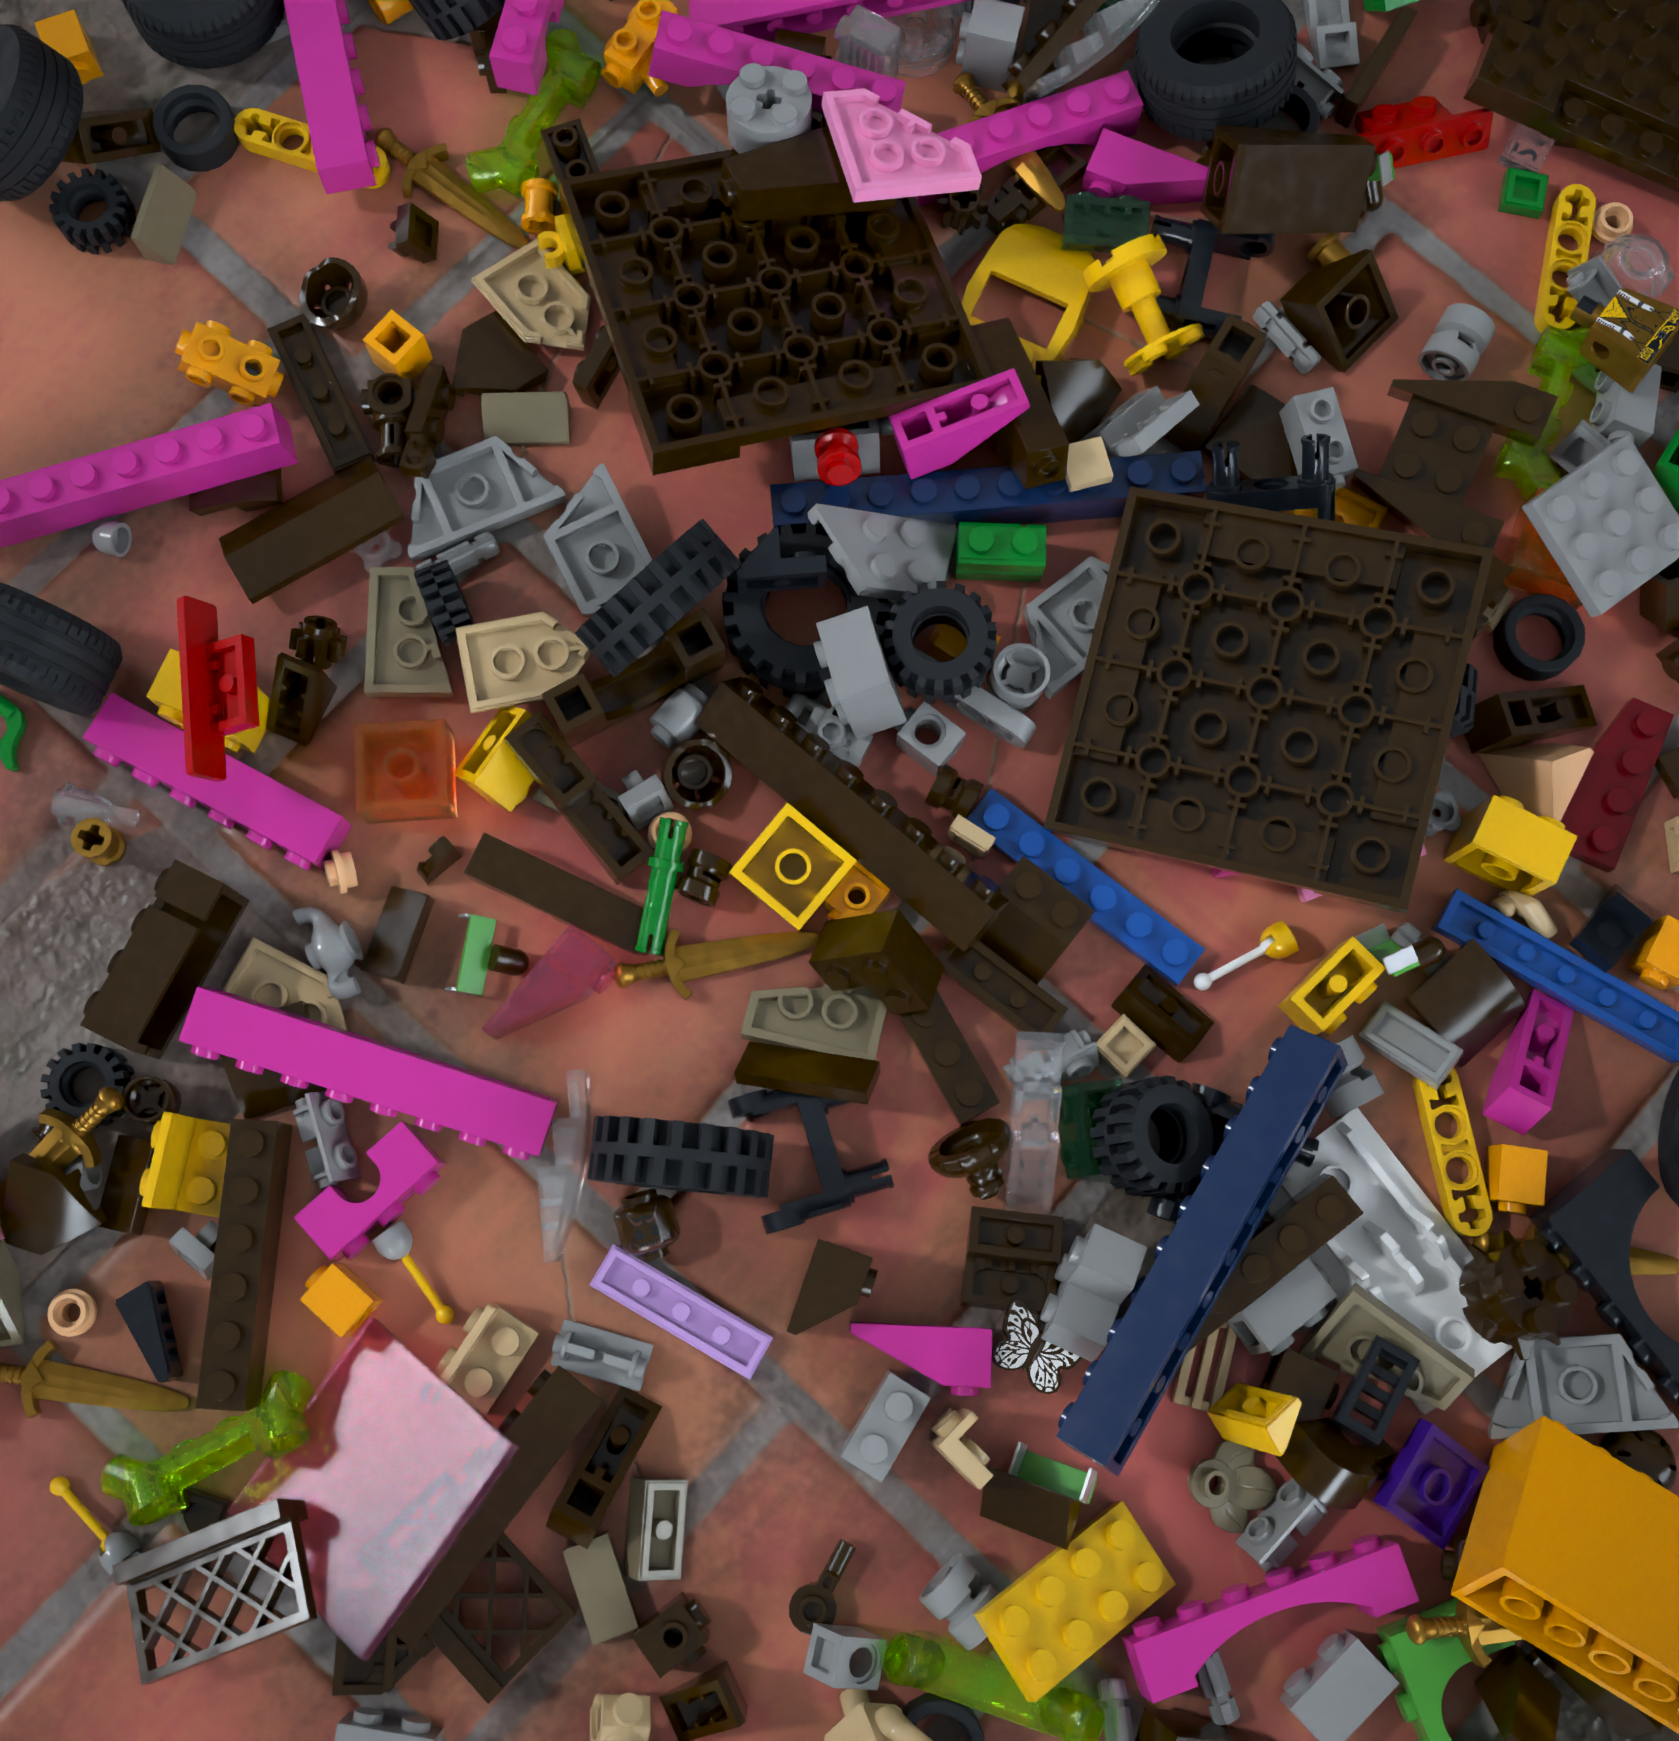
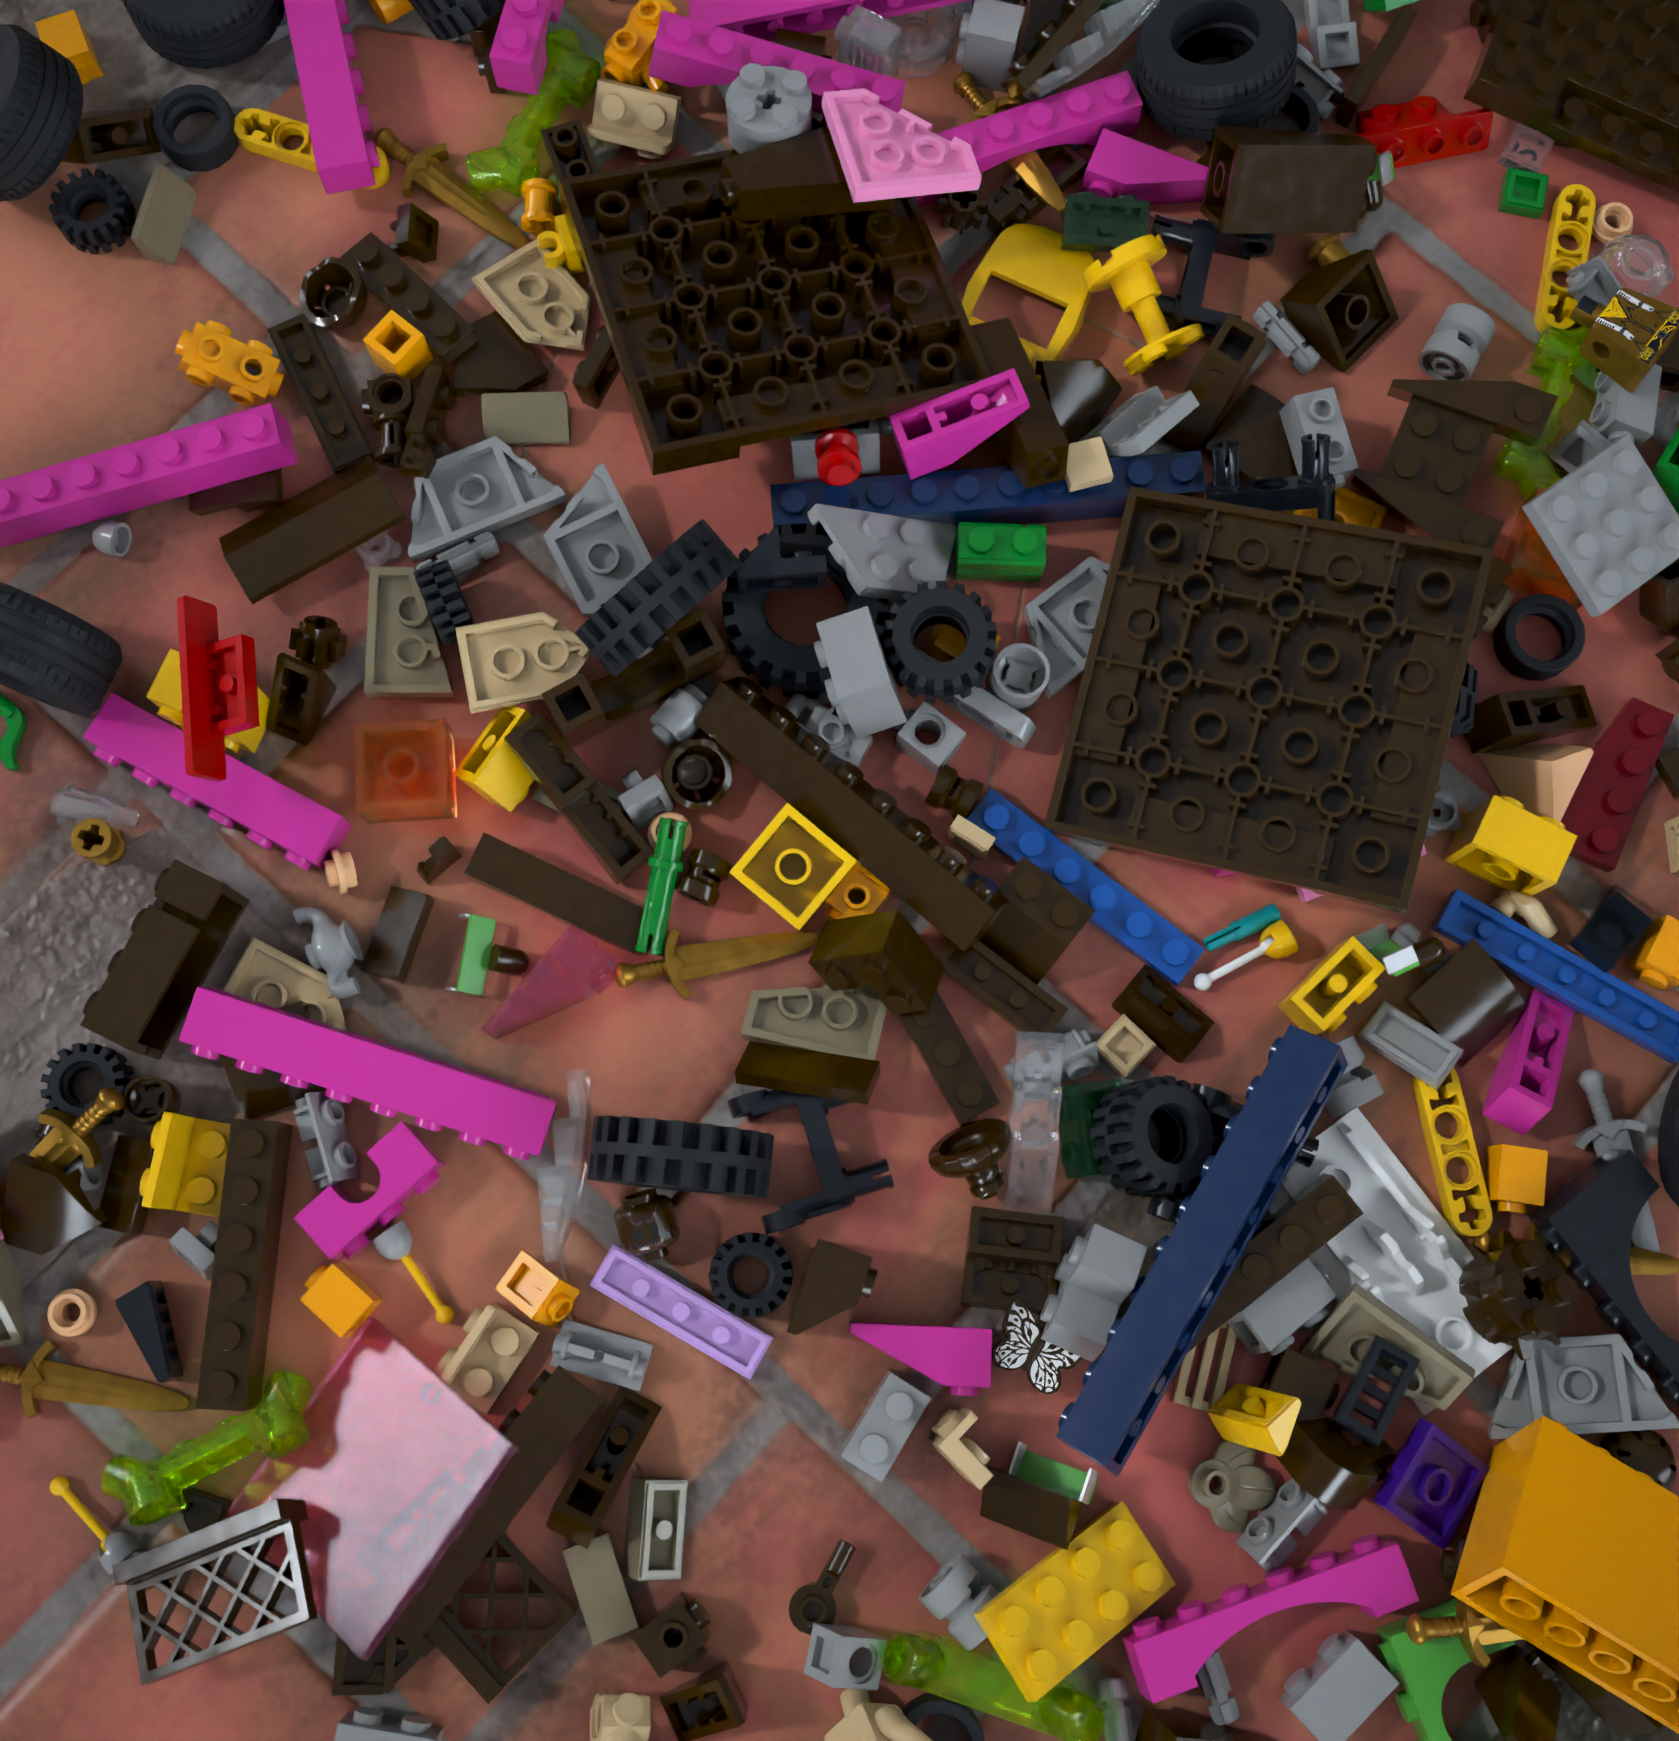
(411, 298): none -> dark brown plate
(537, 1290): none -> light orange bracket
(634, 118): none -> tan bracket
(722, 1280): none -> black tyre
(1243, 927): none -> teal piece
(1613, 1134): none -> light grey sword

